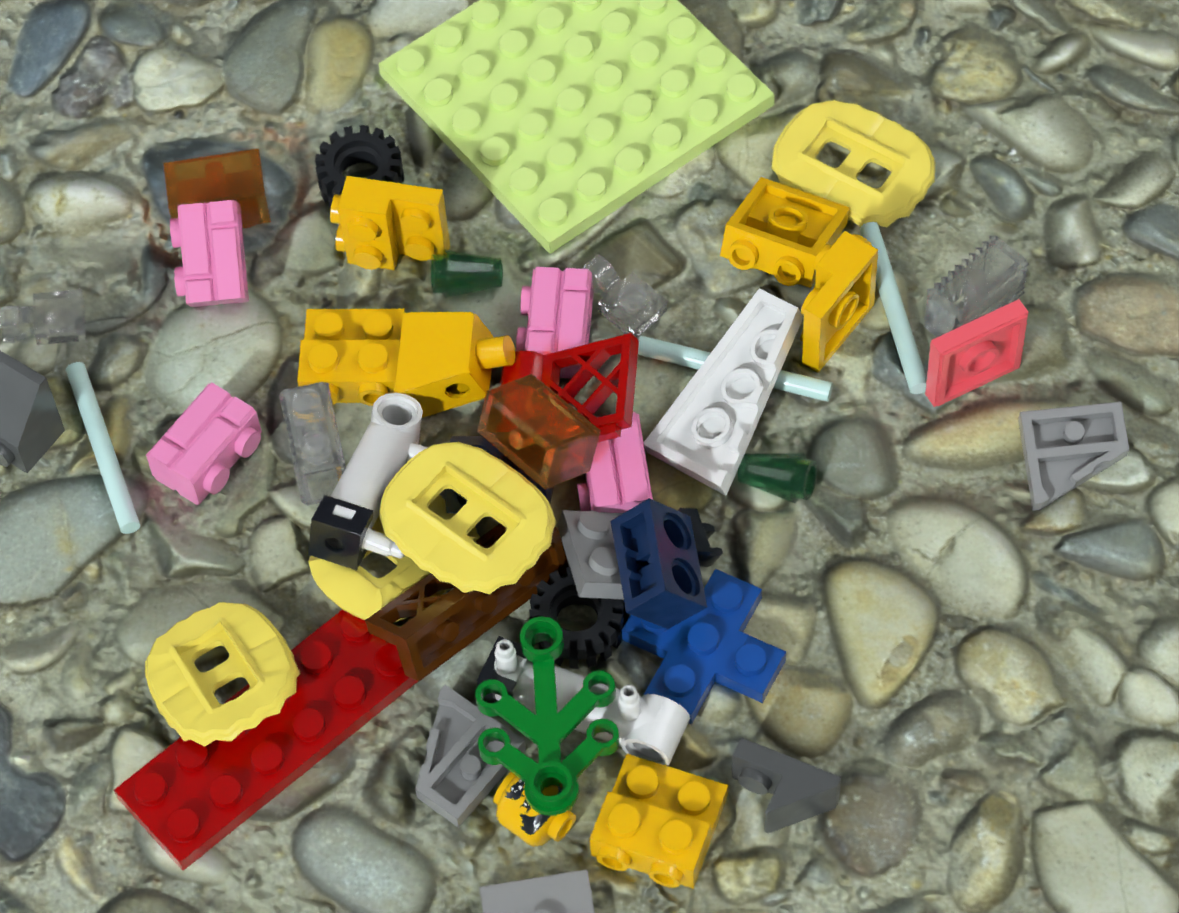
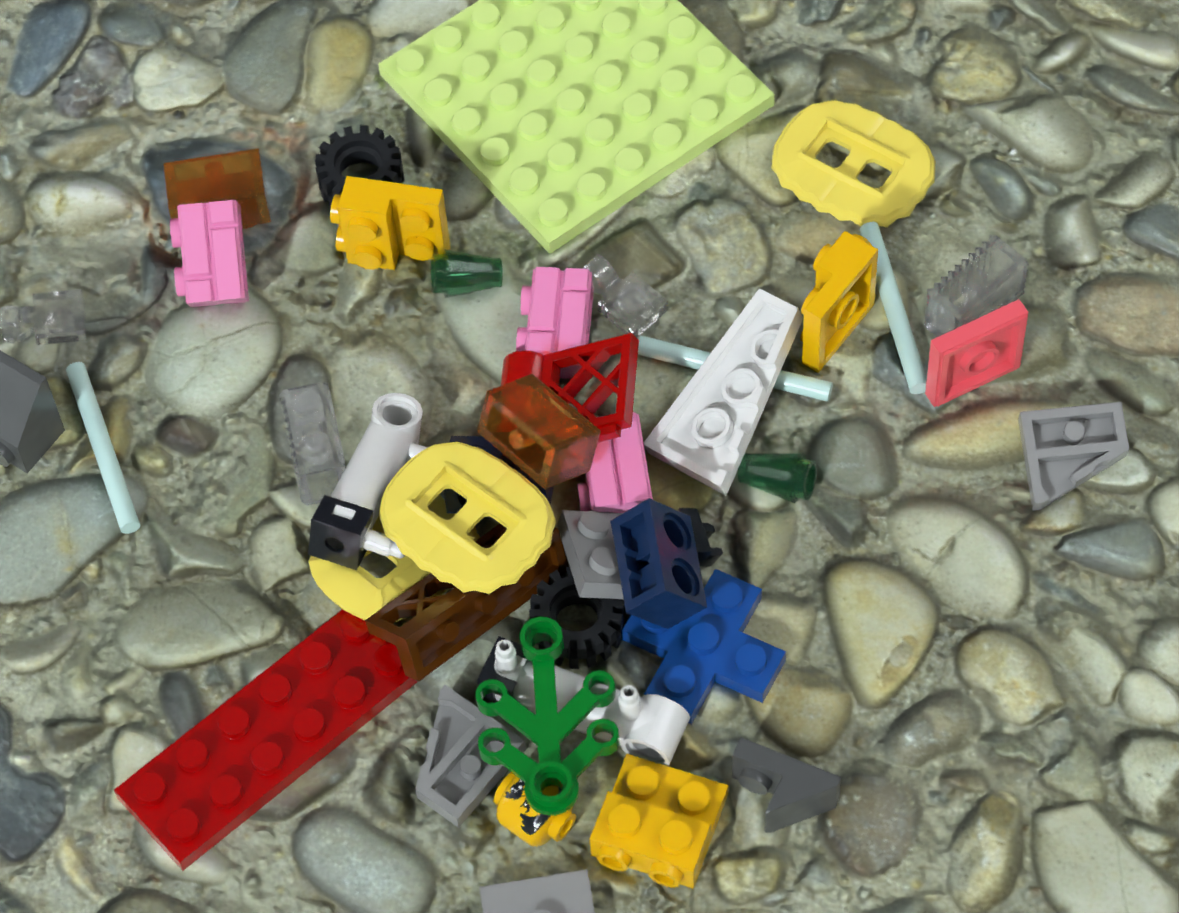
(187, 695): light yellow piece -> none
(205, 444): bright pink brick -> none
(351, 352): yellow plate -> none
(448, 359): yellow torso -> none
(782, 231): yellow plate -> none

